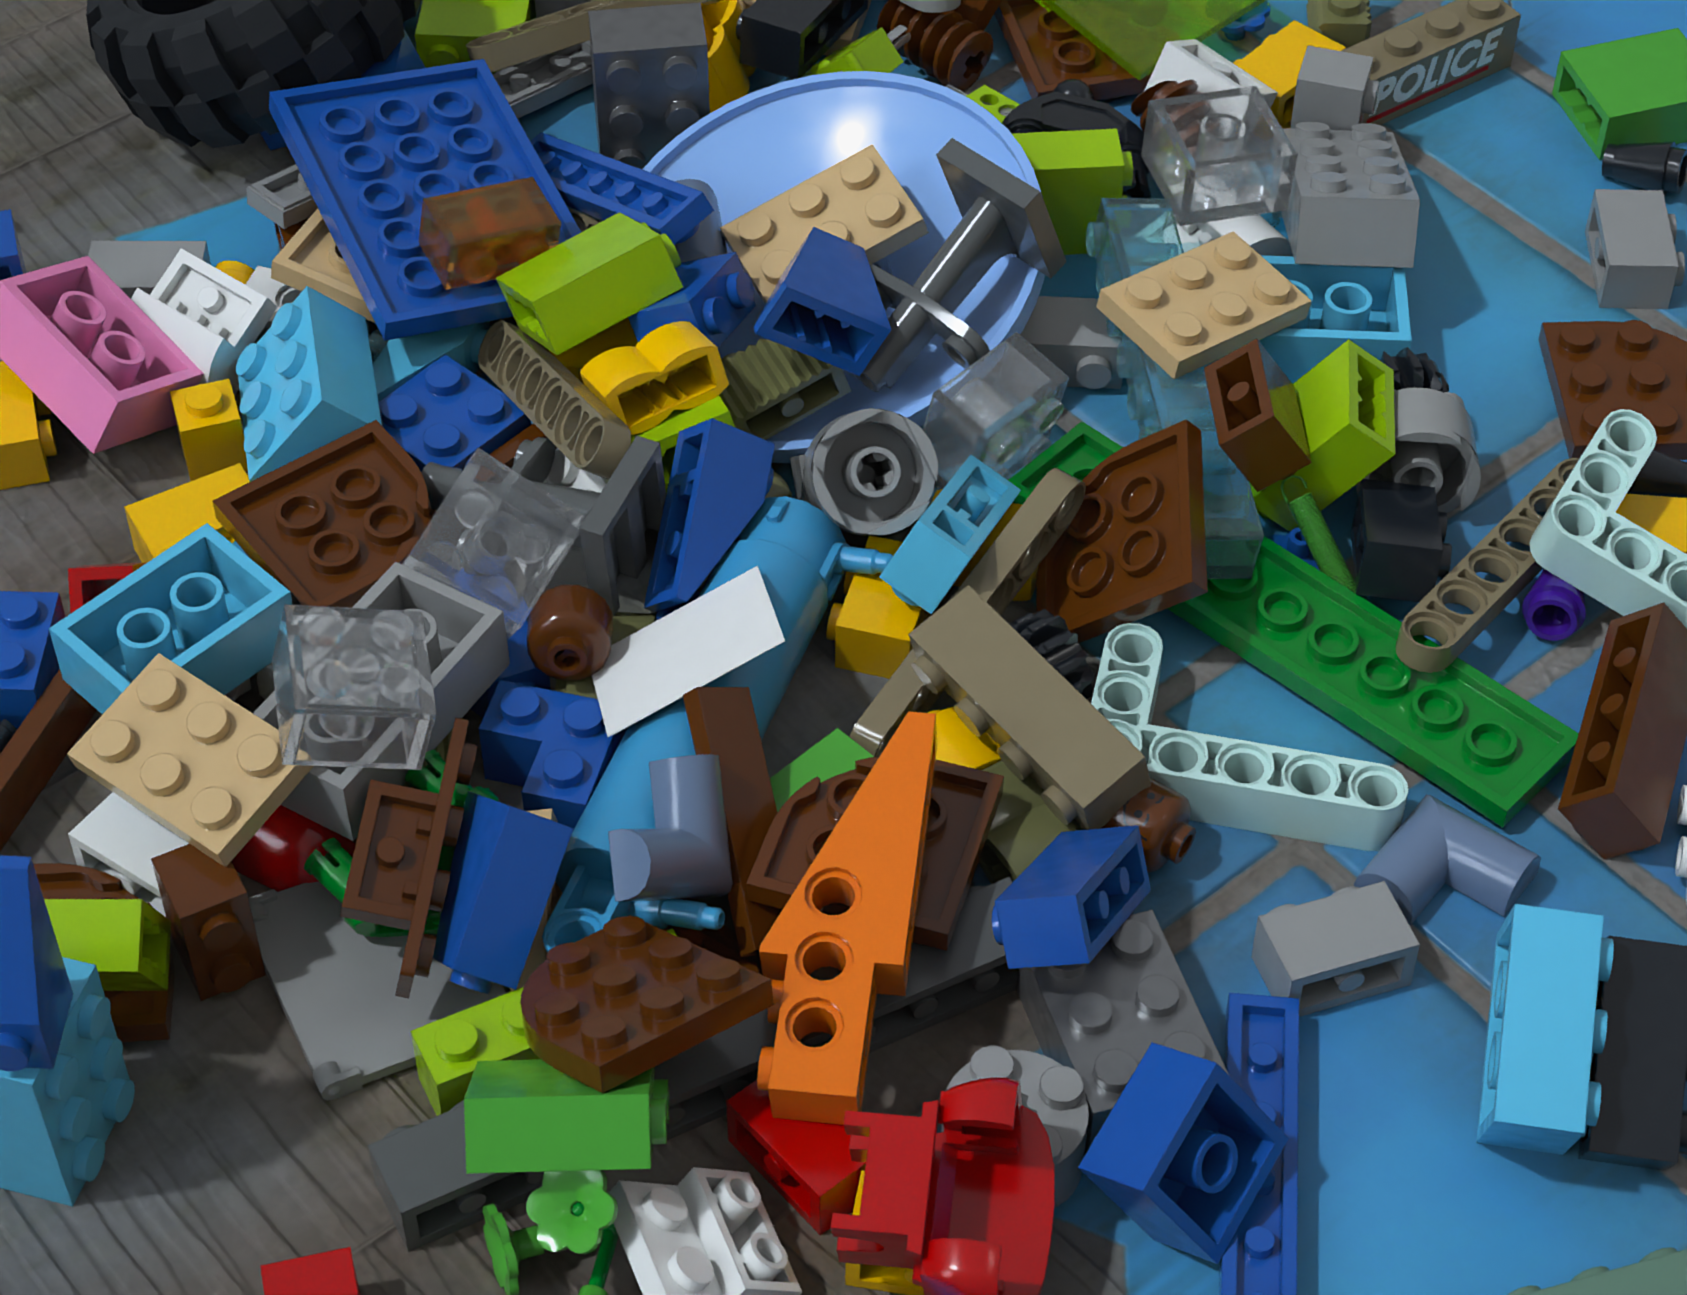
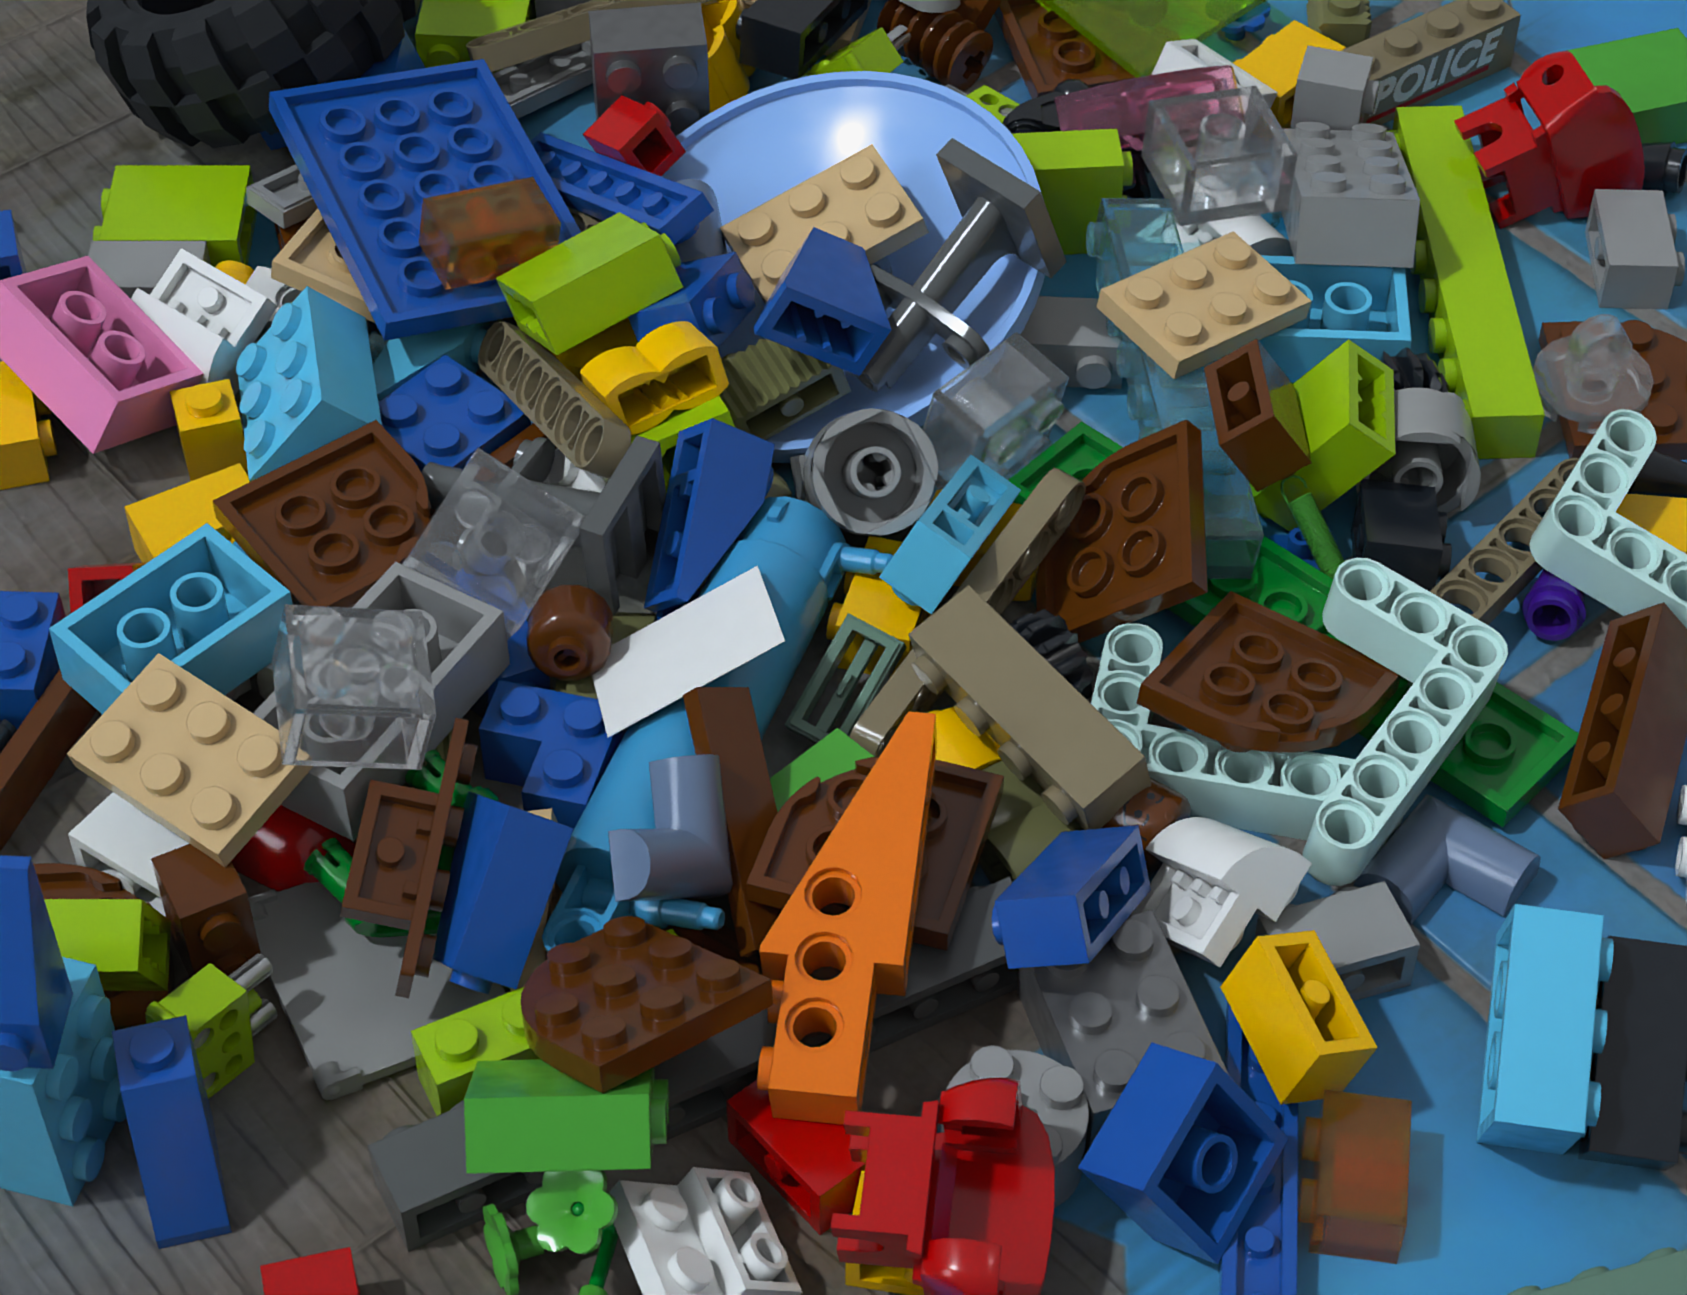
(172, 1131): none -> blue slope
(181, 206): none -> lime brick
(221, 1017): none -> lime piece
(636, 136): none -> red brick
(880, 675): none -> sand green tile
(1125, 103): none -> clear pink slope
(1215, 884): none -> white brick
(1266, 682): none -> reddish brown plate
(1297, 1016): none -> yellow brick
(1358, 1176): none -> clear orange brick
(1453, 674): none -> light aqua beam
(1467, 286): none -> lime brick
(1581, 146): none -> red piece
(1592, 374): none -> clear tile

